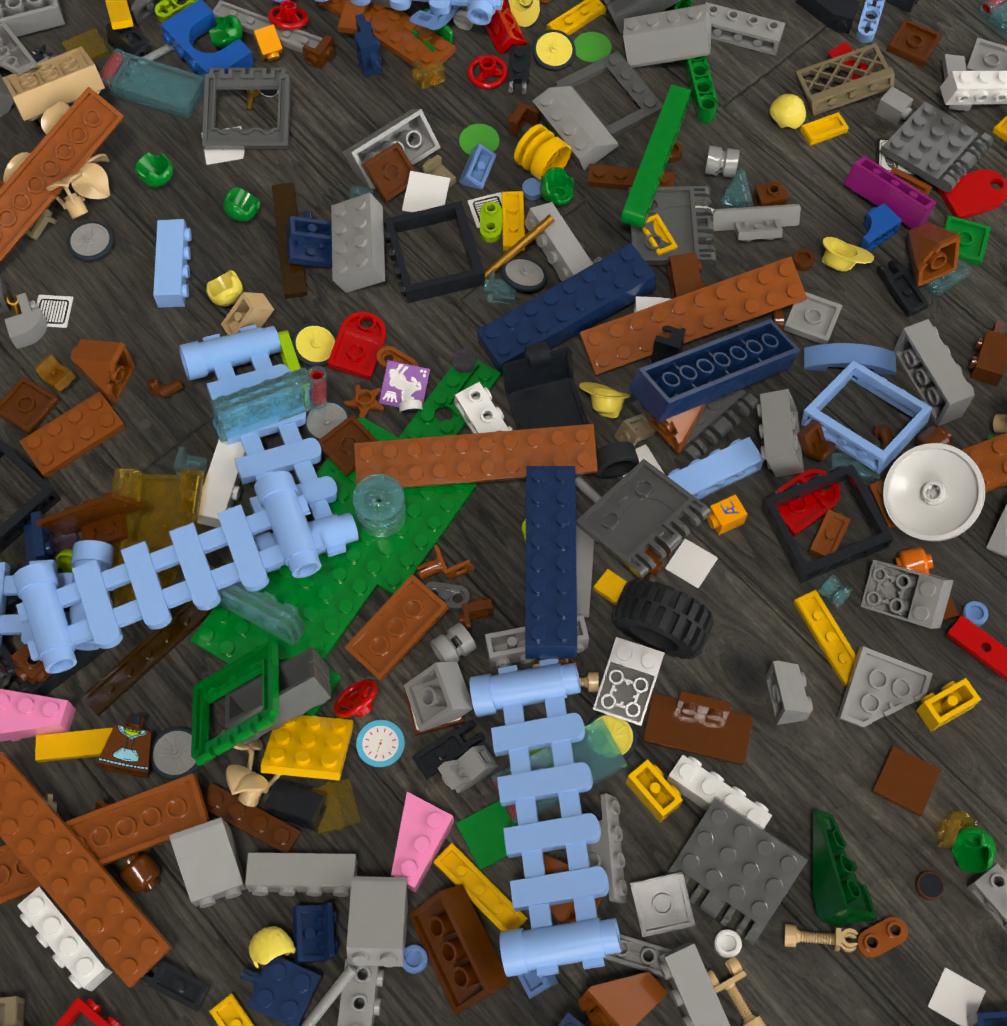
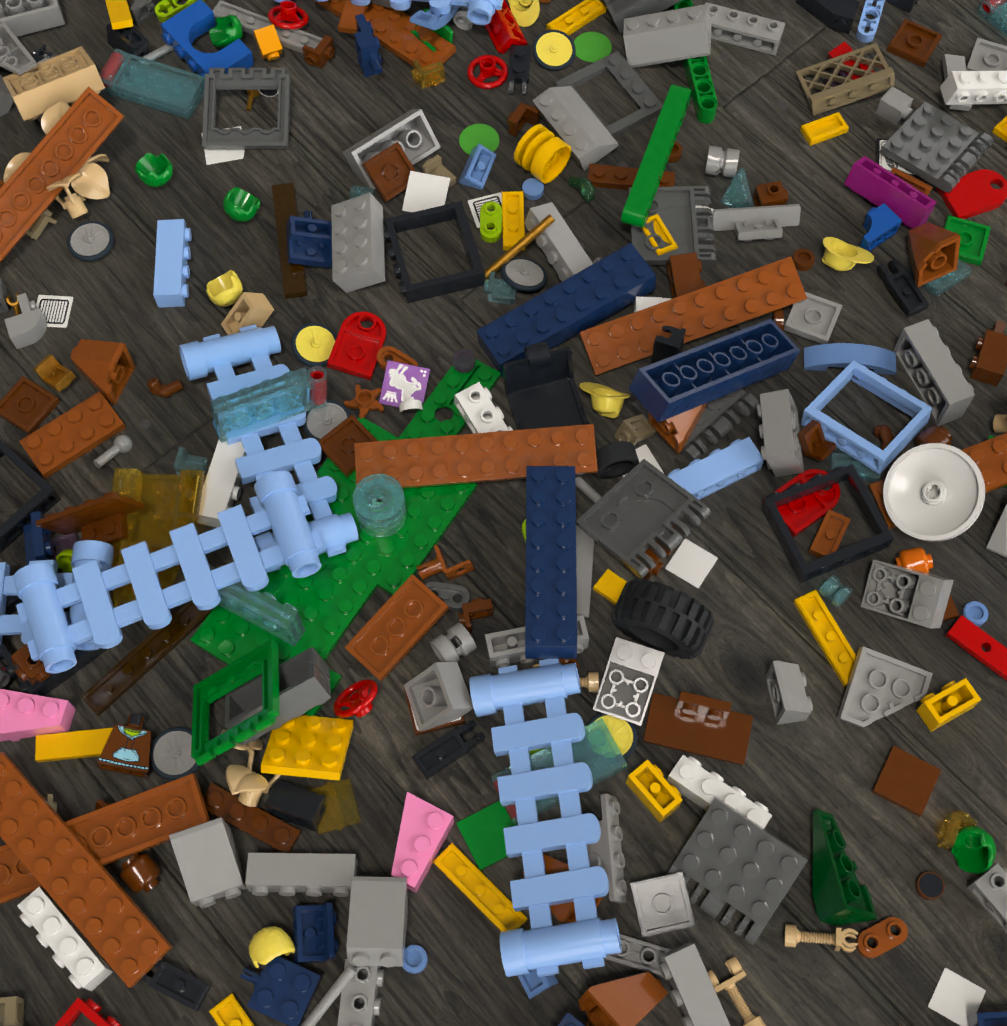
(91, 43): clear yellow piece -> none
(121, 445): none -> light grey bar
(287, 351): lime beam -> none
(380, 743): sticker -> none
(458, 948): reddish brown slope -> none
(468, 769): light grey brick -> none
(556, 186): green hair -> none
(585, 186): none -> clear green arm
(727, 515): light orange brick -> none
(727, 943): white tile -> none
(788, 111): light yellow hair -> none

